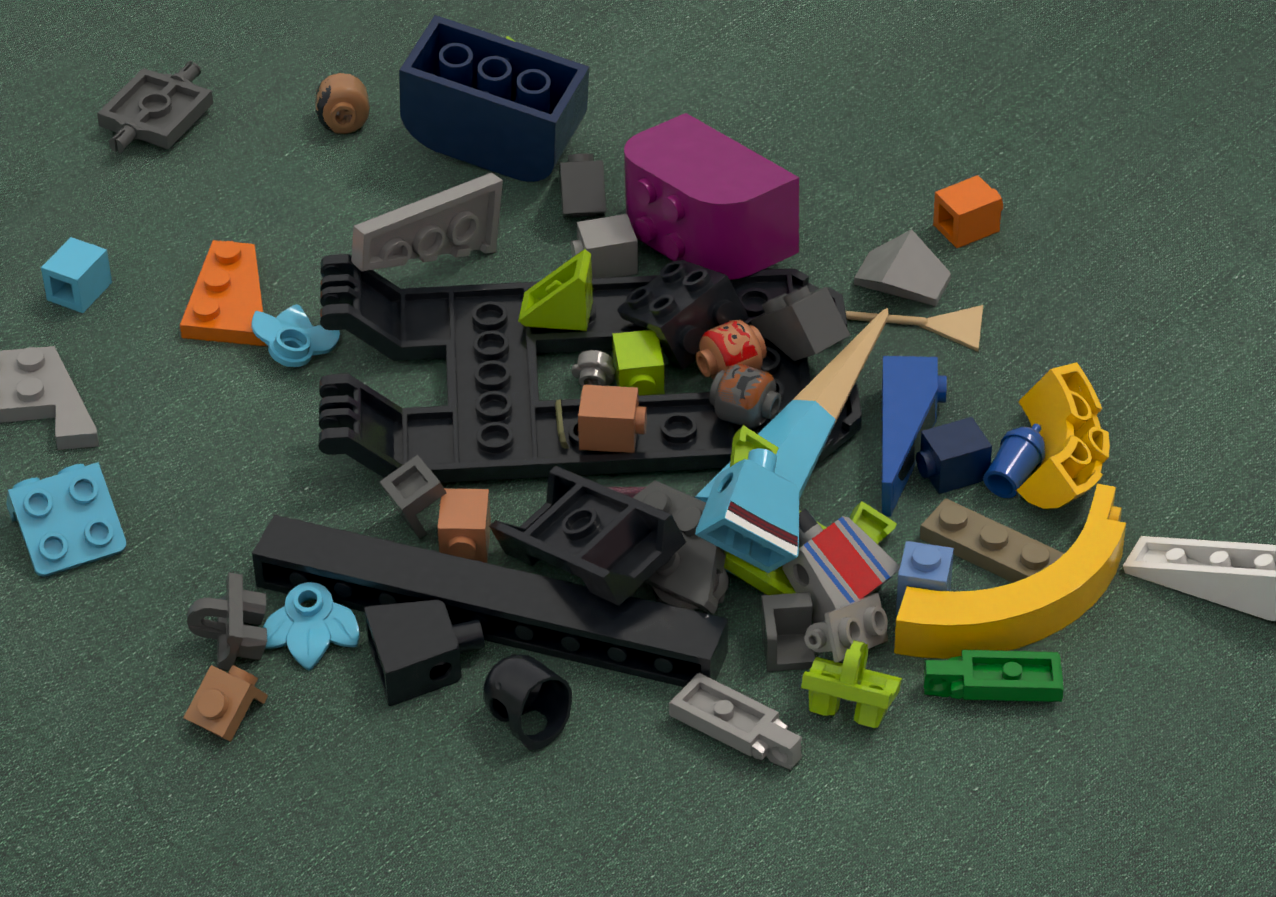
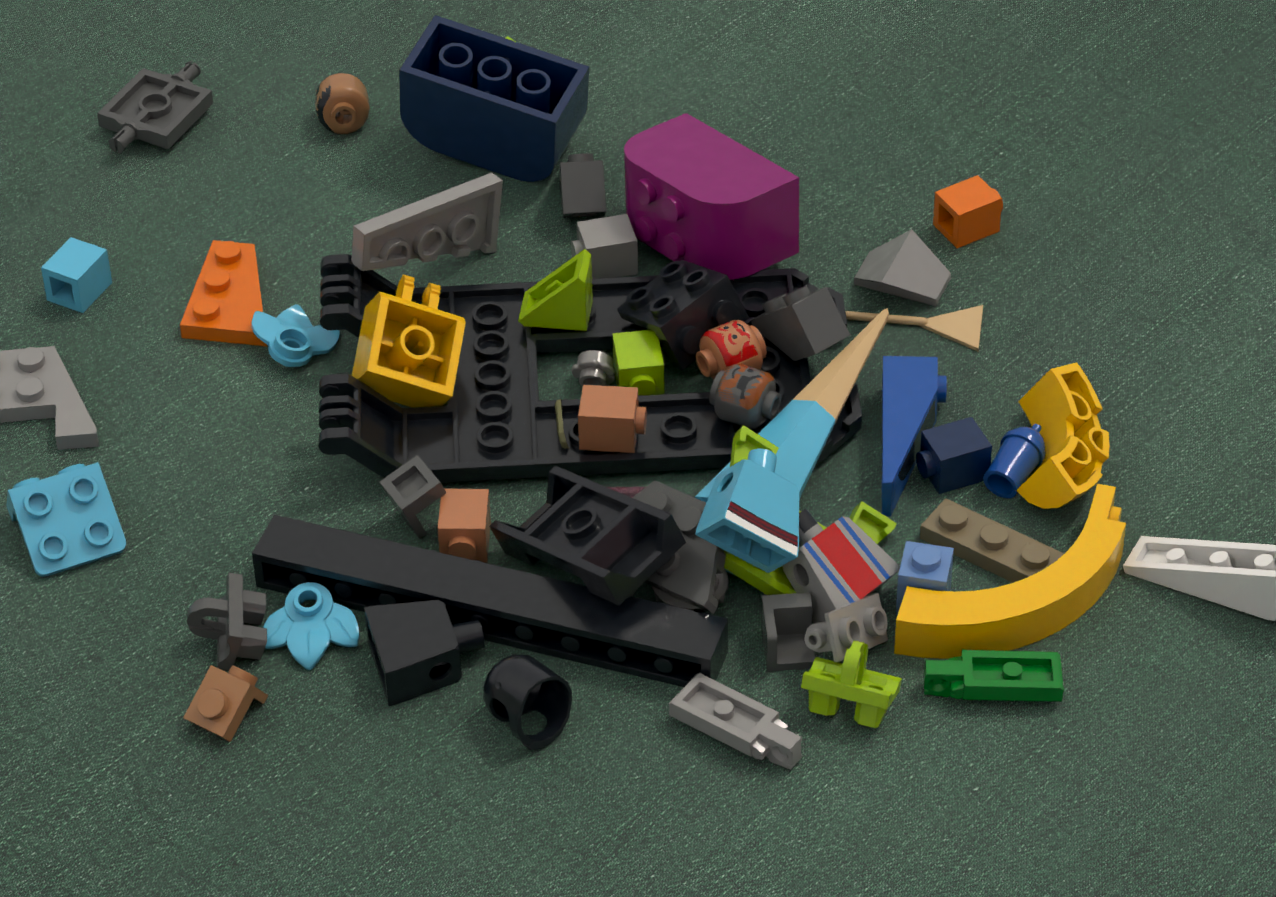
(409, 347): none -> yellow hinge

